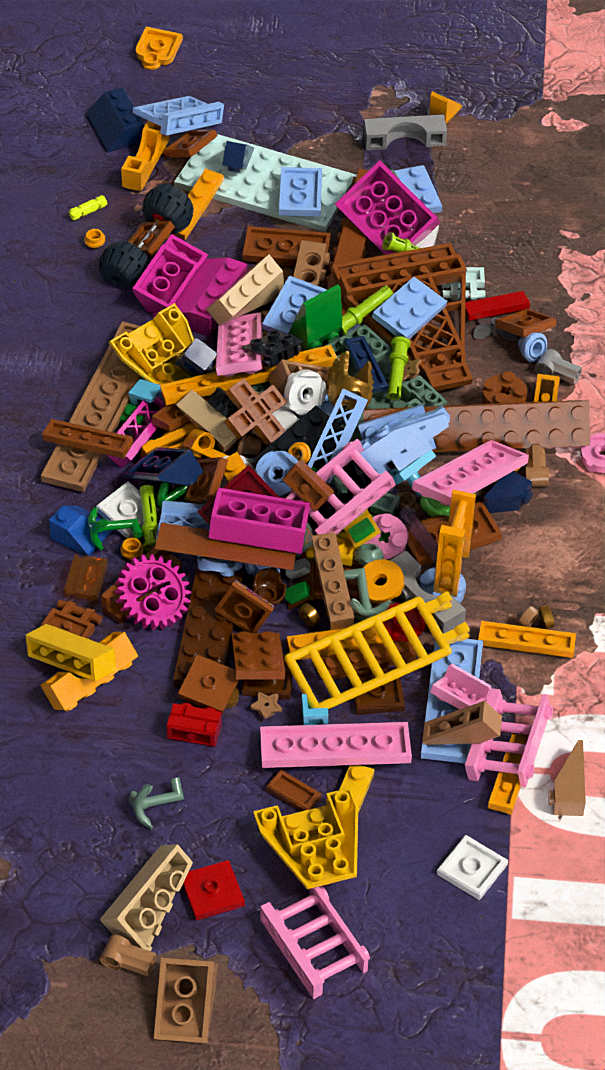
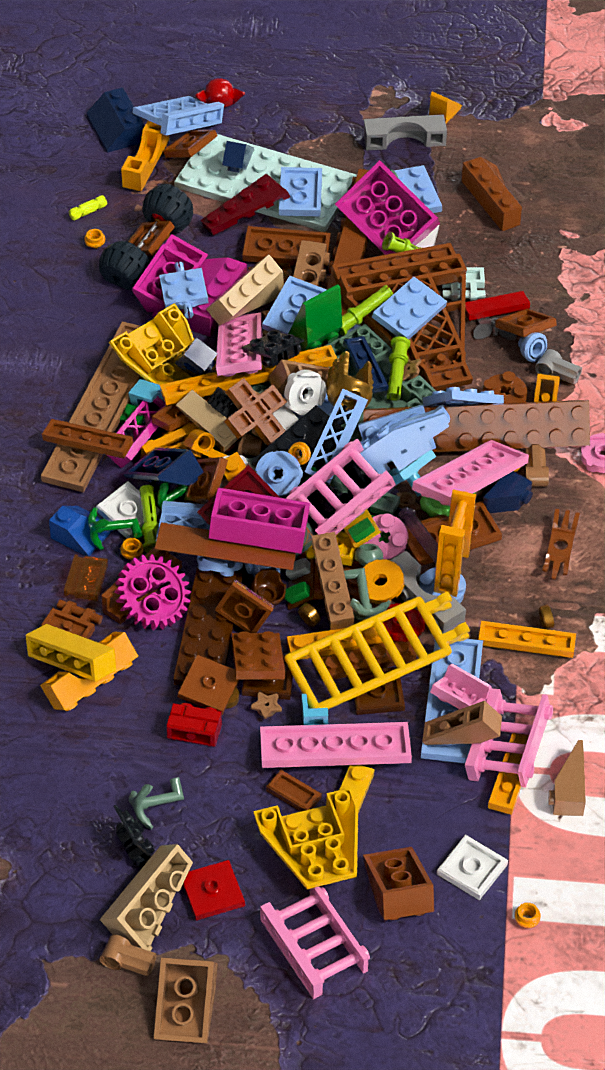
(131, 836): none -> black hinge
(157, 47): light orange plate -> none
(184, 288): none -> light blue plate
(200, 196): light orange plate -> none
(220, 91): none -> red piece
(255, 196): none -> dark red wing
(308, 485): dark orange slope -> none
(399, 883): none -> dark orange slope
(454, 396): none -> light blue plate
(488, 188): none -> dark orange wedge
(527, 909): none -> light orange plate
(529, 617): medium nougat tile -> none
(560, 534): none -> dark orange piece

